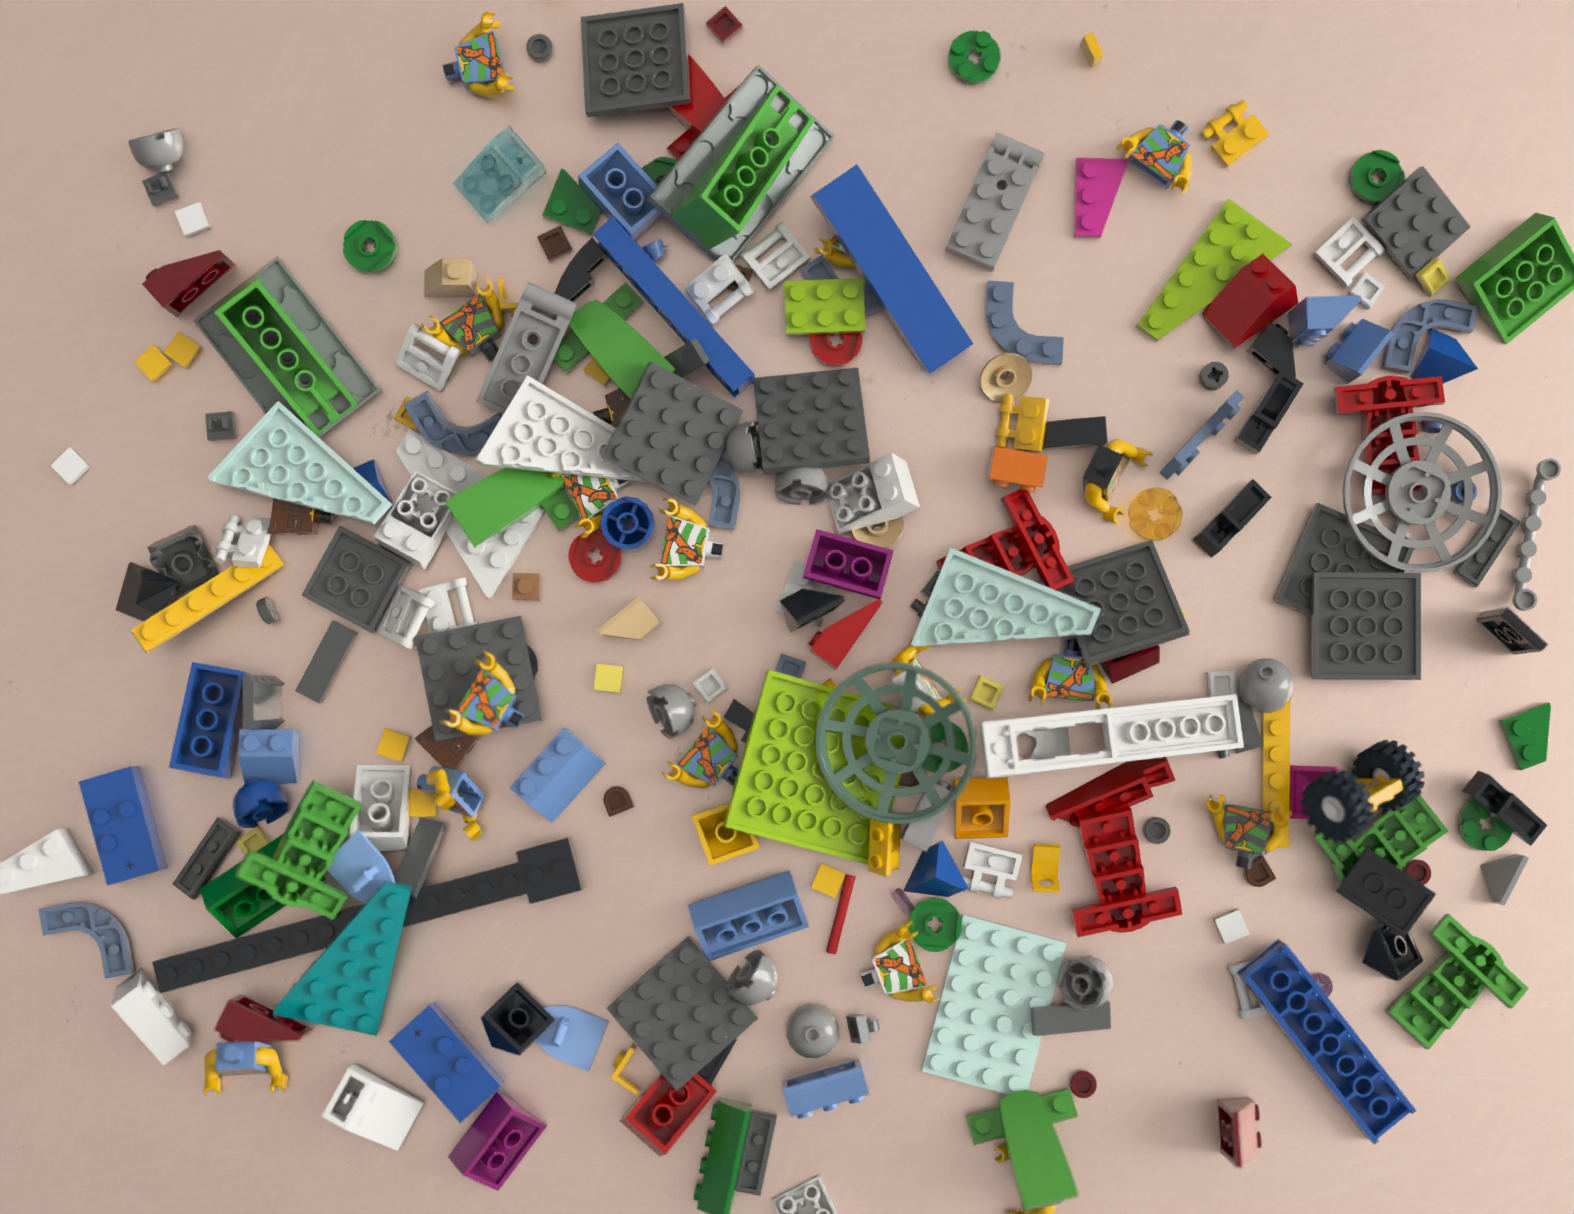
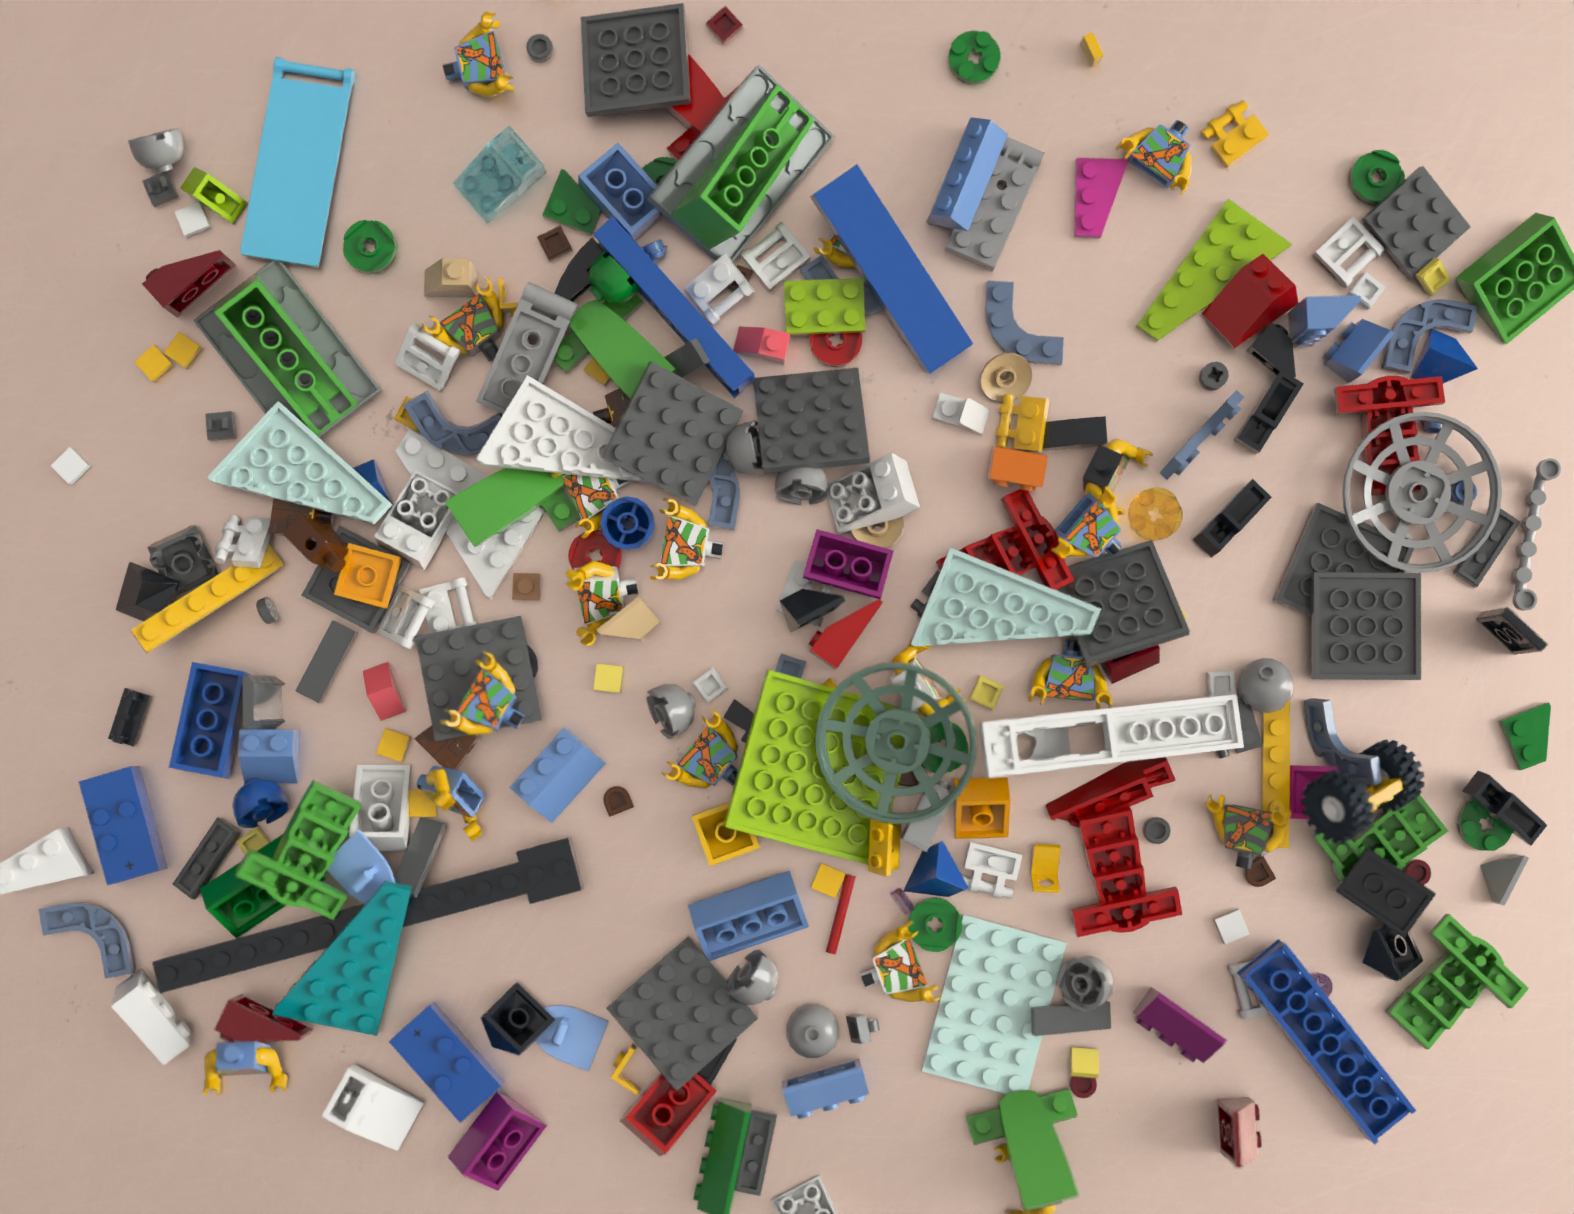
(129, 717): none -> black hinge
(213, 194): none -> lime slope
(296, 165): none -> medium azure flag
(325, 551): none -> reddish brown torso
(368, 576): none -> light orange plate
(383, 691): none -> coral slope
(599, 595): none -> torso
(610, 281): none -> green cylinder
(762, 343): none -> coral slope
(961, 413): none -> white slope
(968, 174): none -> medium blue slope
(1084, 1062): none -> light yellow tile
(1090, 527): none -> torso
(1177, 1027): none -> magenta slope
(1327, 744): none -> sand blue plate

